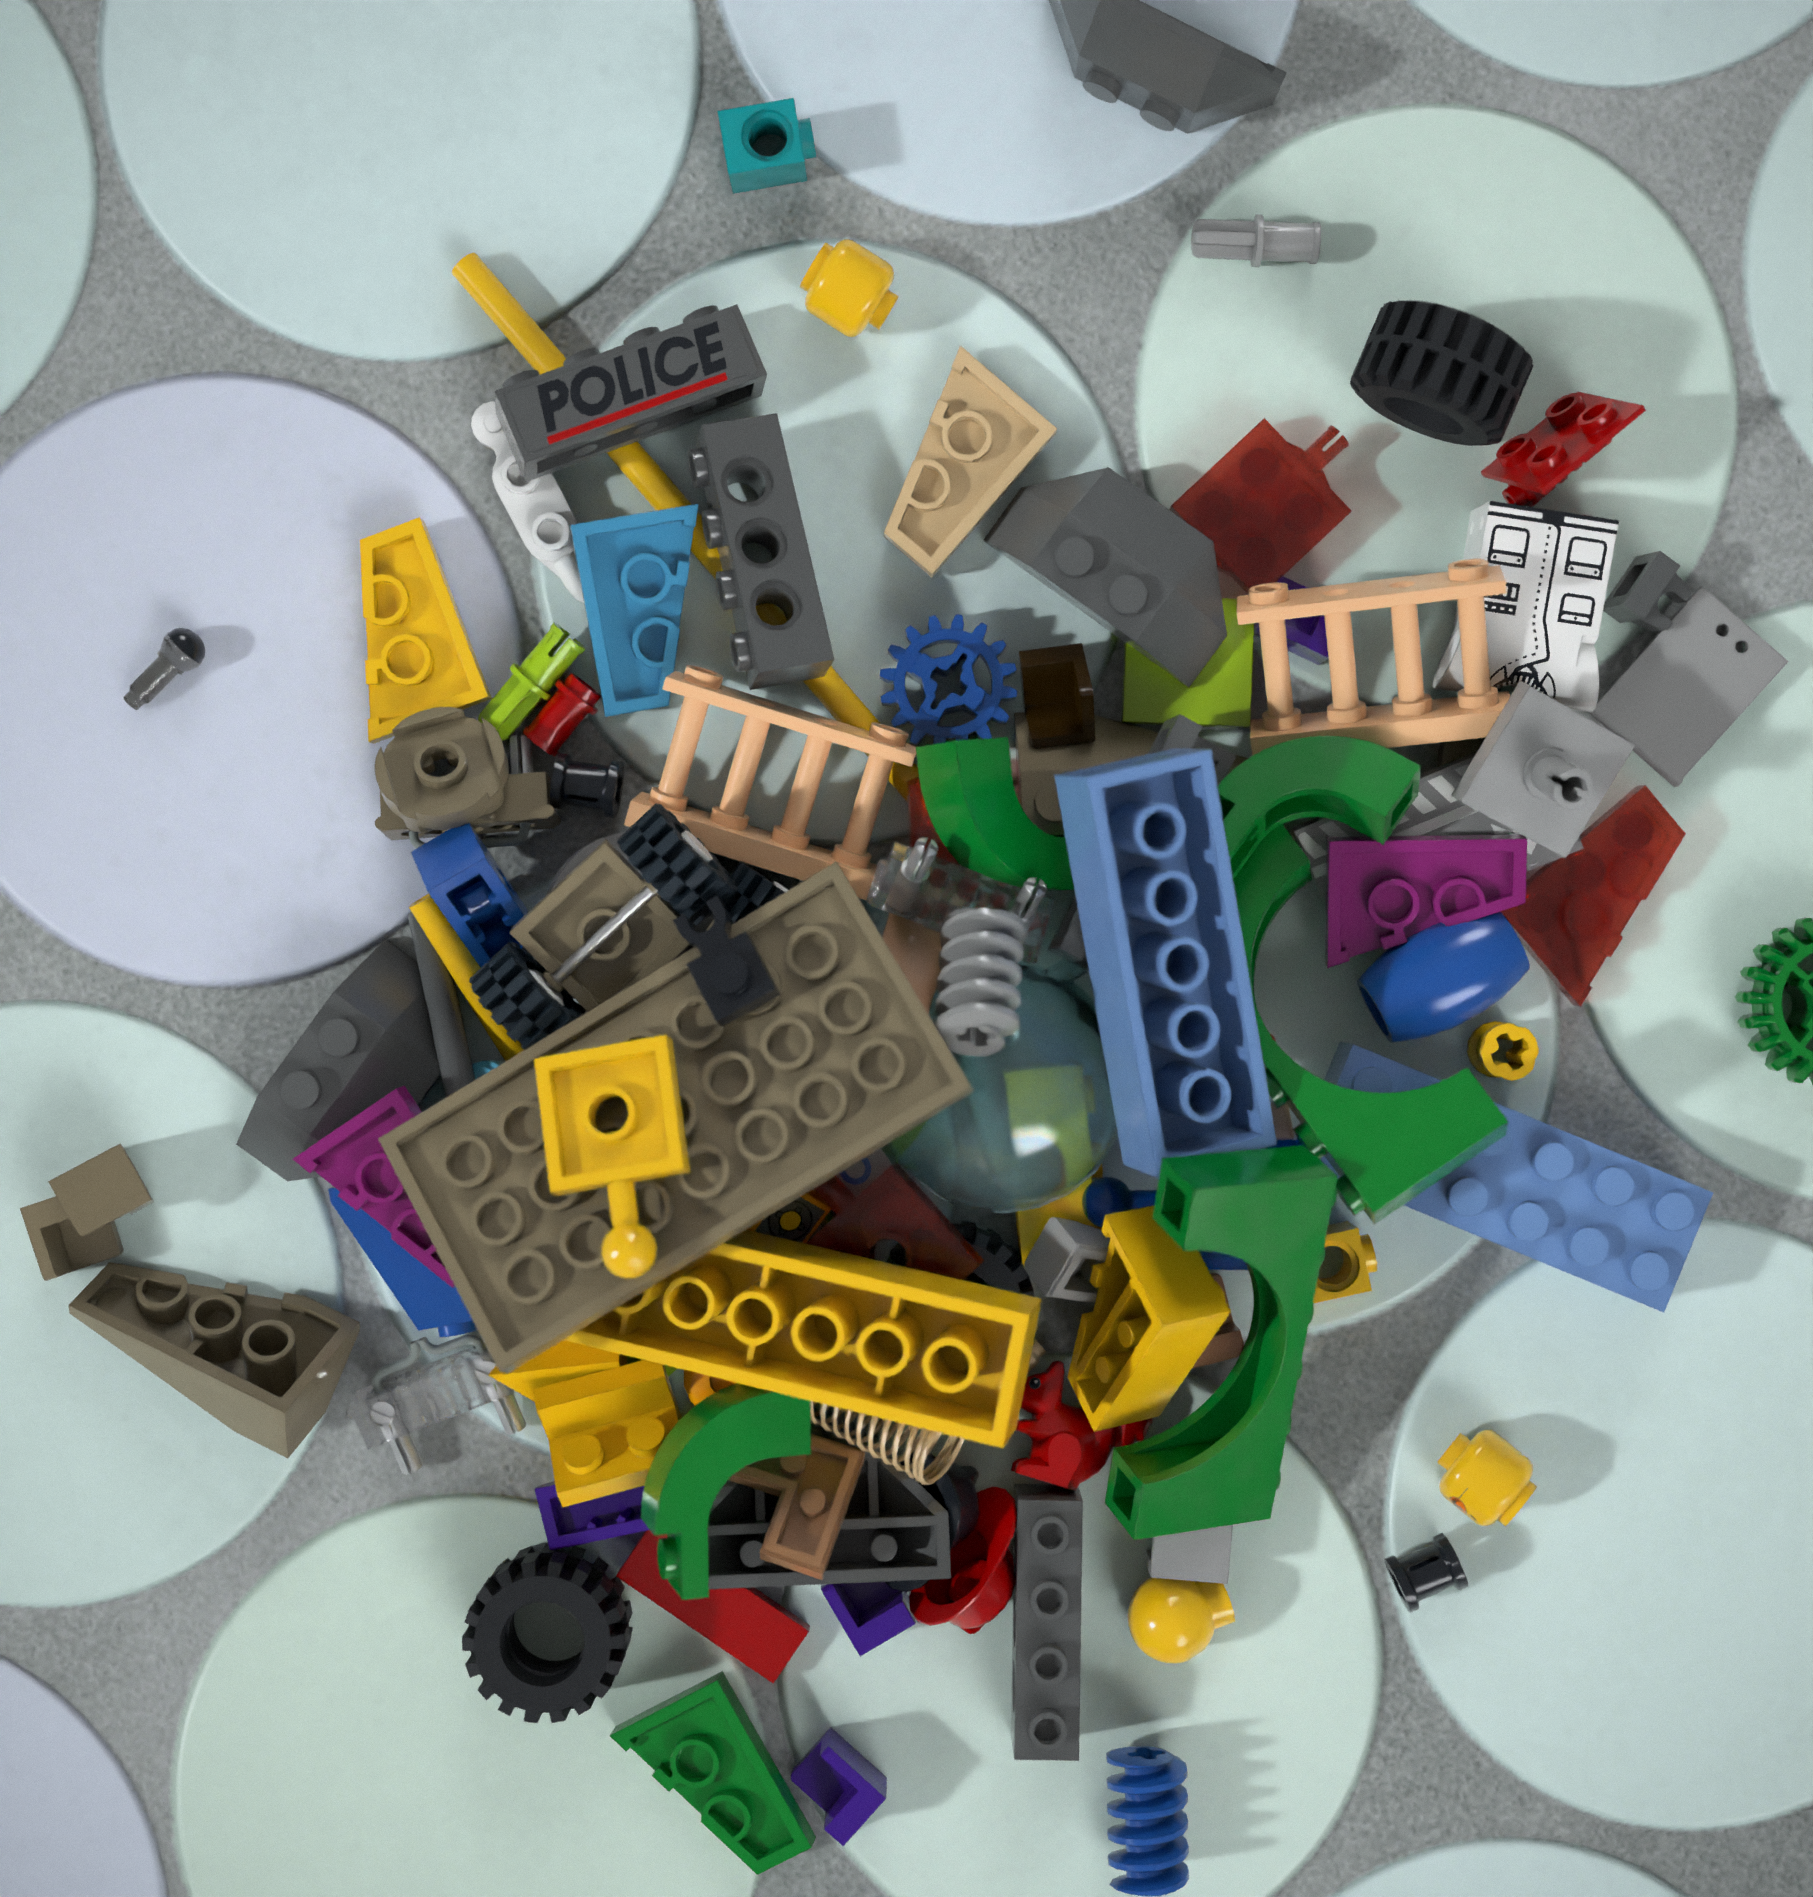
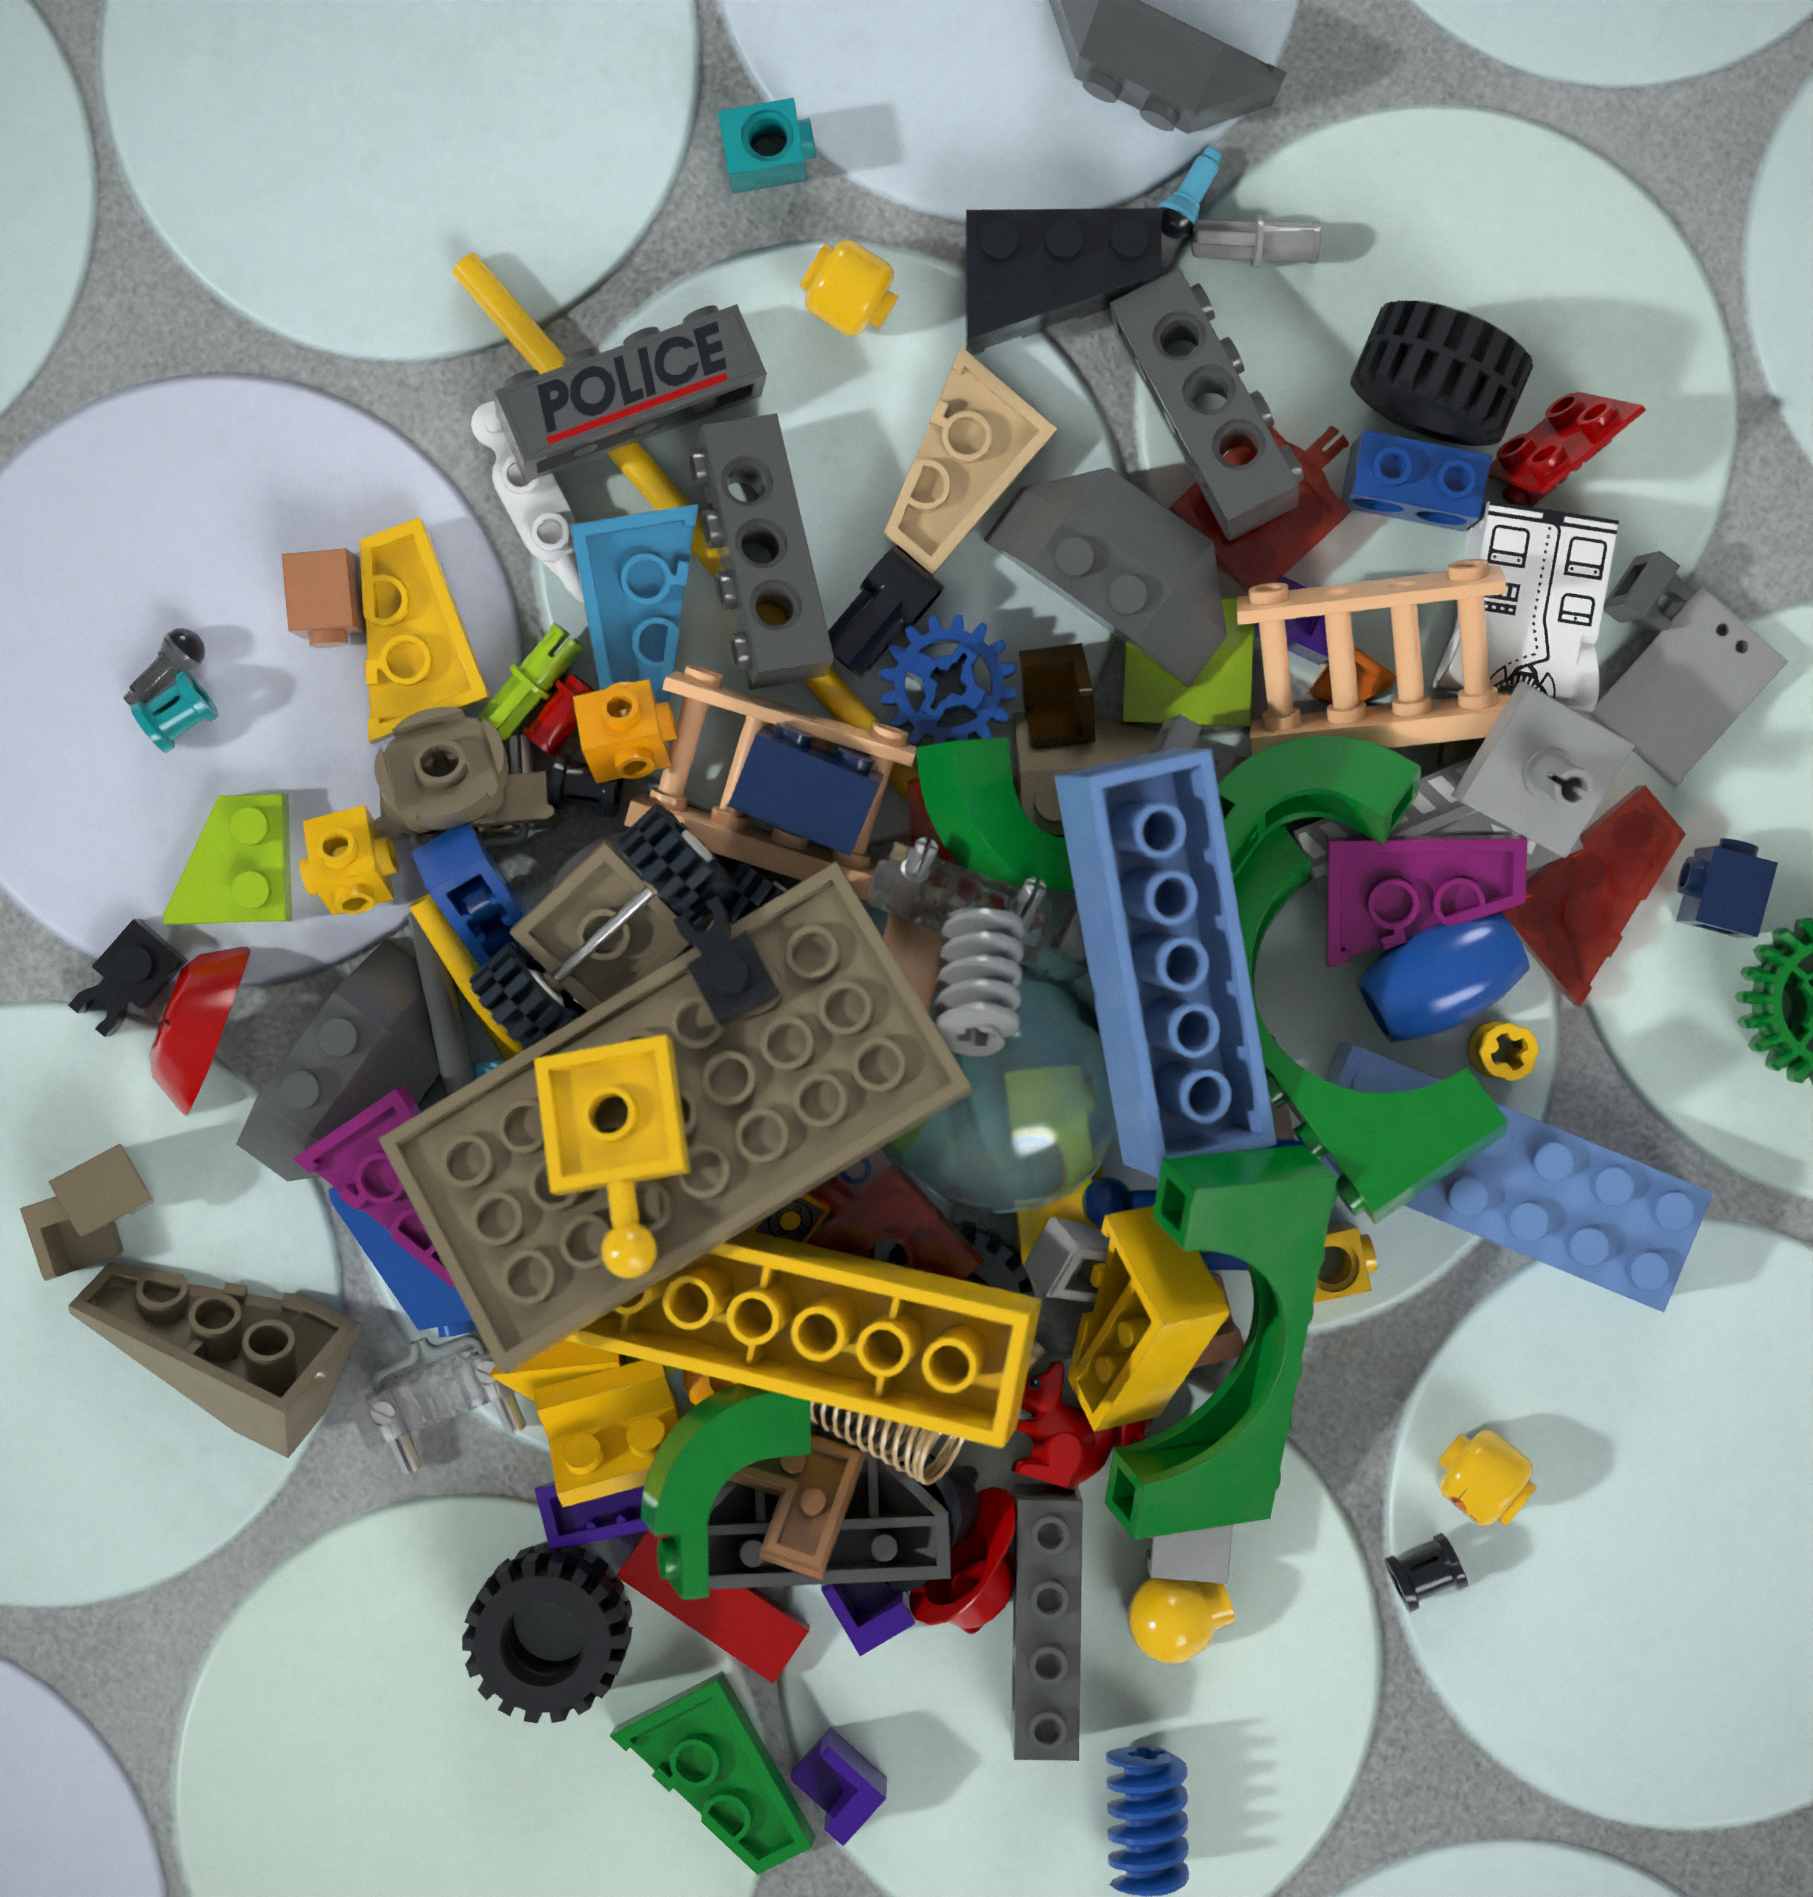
(133, 971): none -> black plate
(174, 711): none -> teal bush
(197, 1019): none -> red piece
(238, 865): none -> lime wing
(324, 596): none -> nougat brick
(348, 861): none -> yellow brick
(624, 731): none -> light orange brick
(806, 787): none -> dark blue brick
(891, 599): none -> black piece
(1052, 266): none -> black wedge
(1183, 206): none -> medium azure piece
(1237, 494): none -> dark grey brick
(1371, 679): none -> orange tile
(1415, 480): none -> blue brick
(1726, 888): none -> dark blue brick

